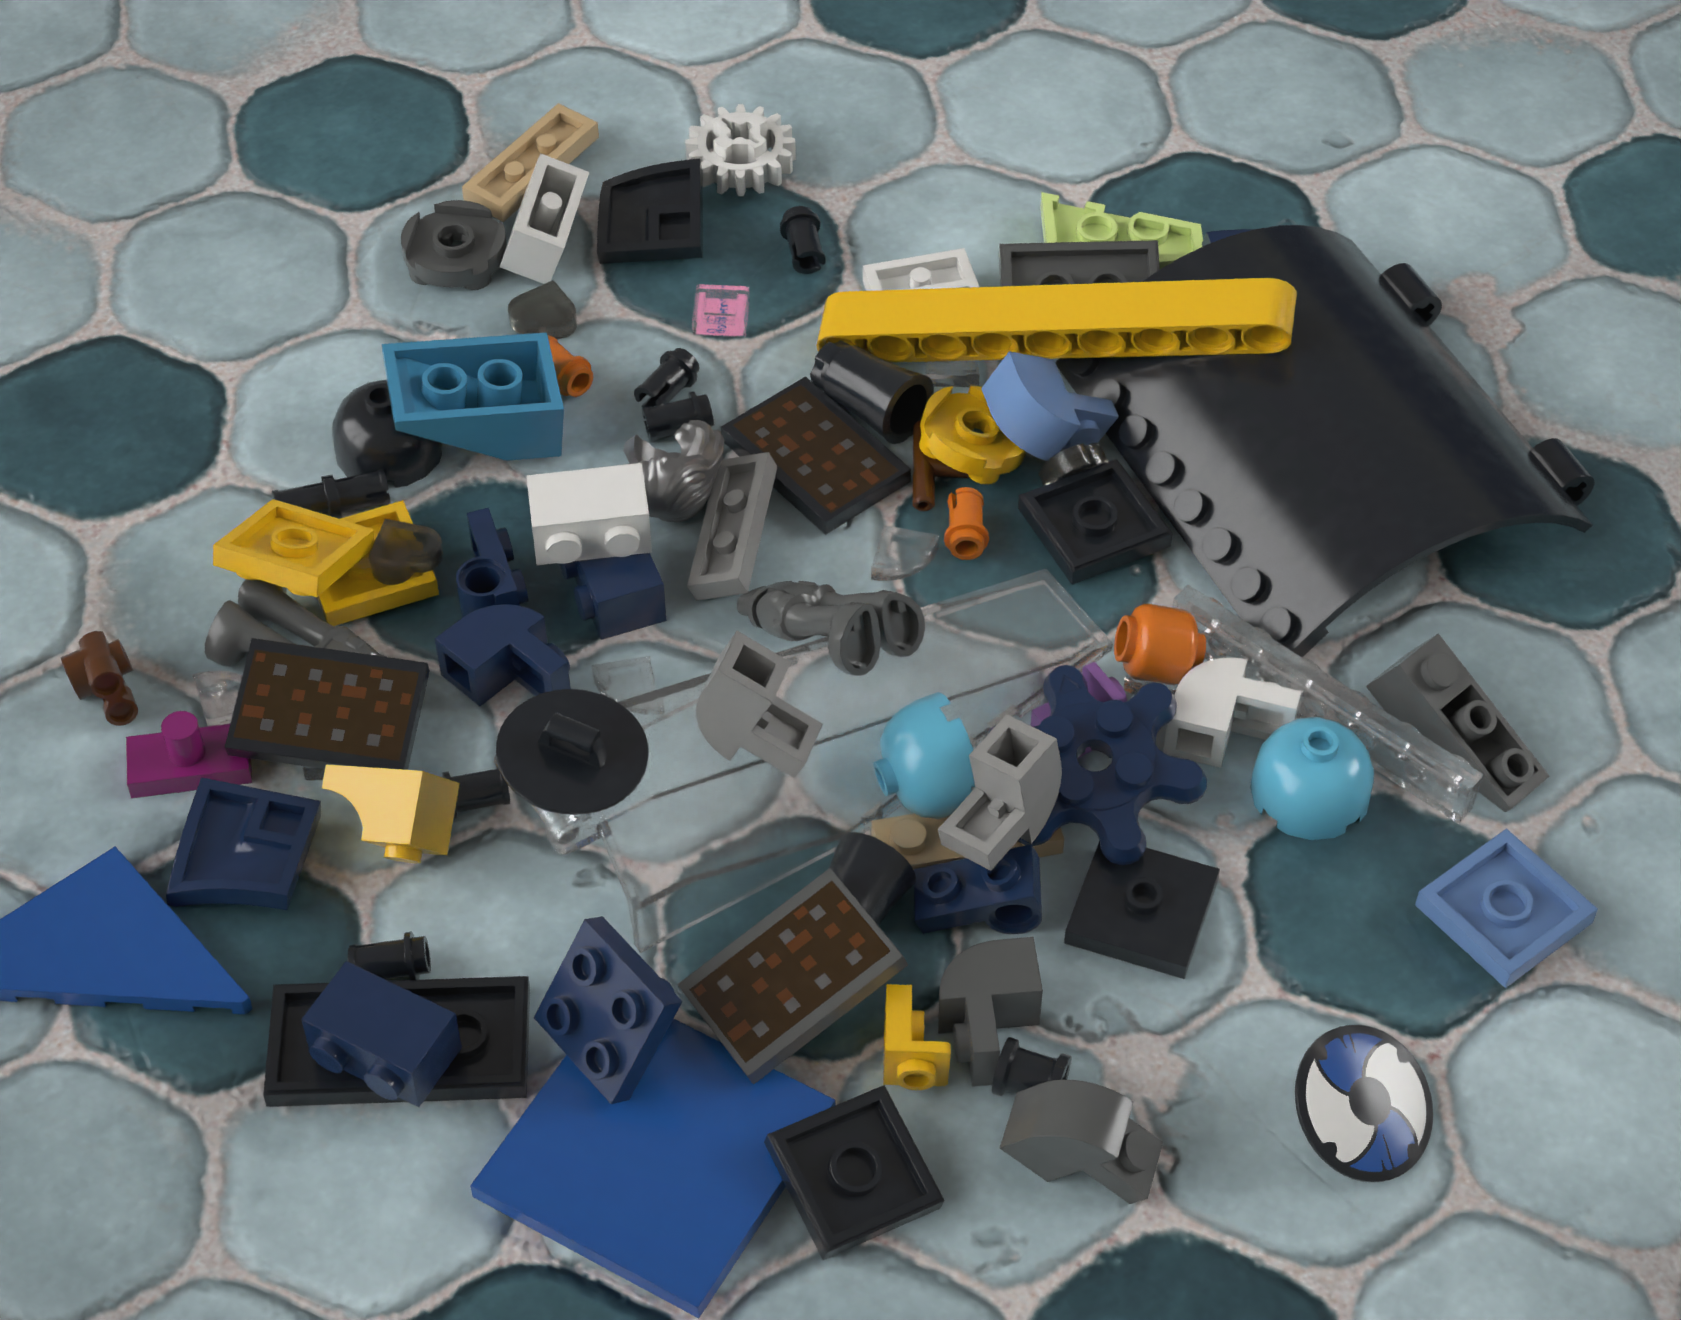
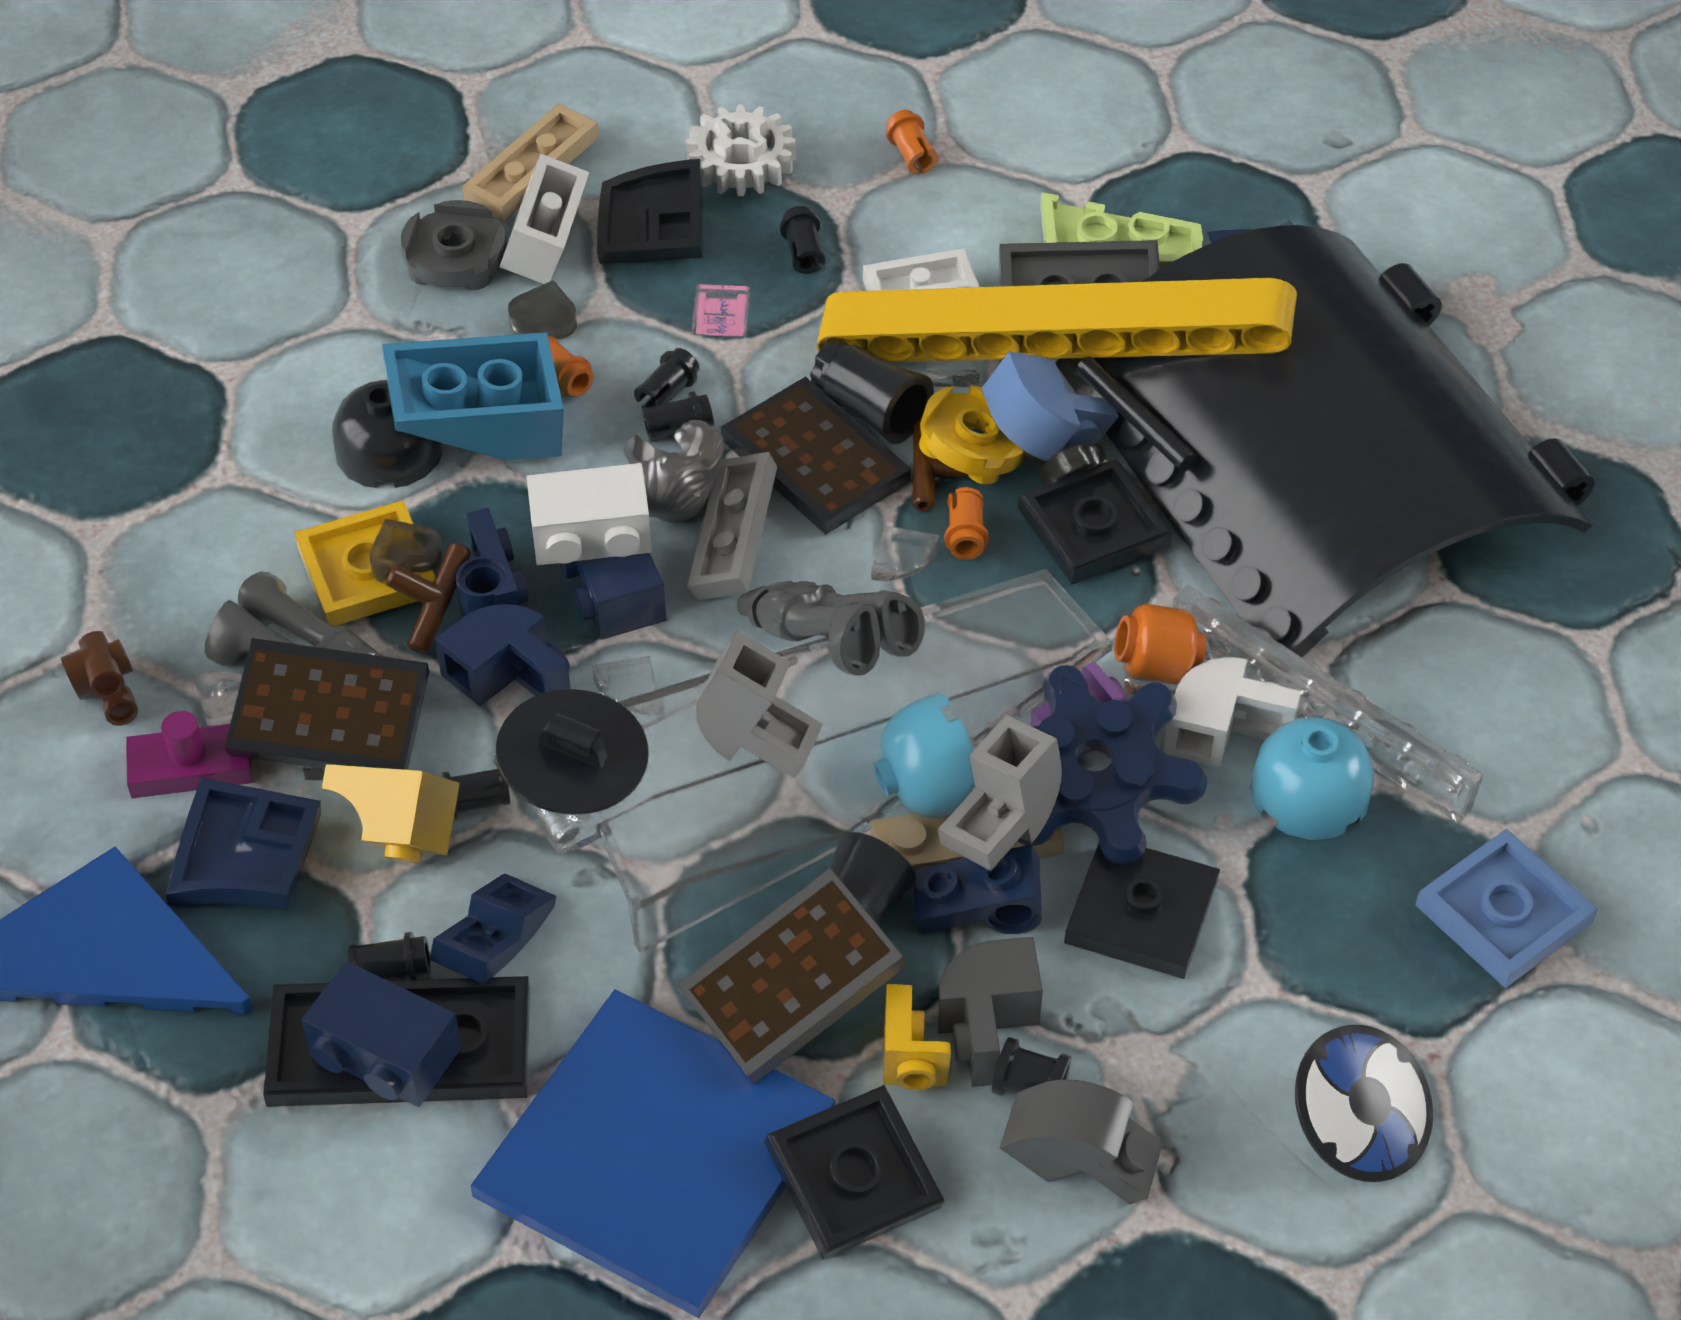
(293, 548): yellow plate -> none
(339, 495): black pin -> none
(433, 595): none -> reddish brown piece
(497, 928): none -> dark blue slope
(607, 1009): dark blue plate -> none
(907, 133): none -> orange pin
(1136, 414): none -> black bar
(1452, 710): dark grey slope -> none

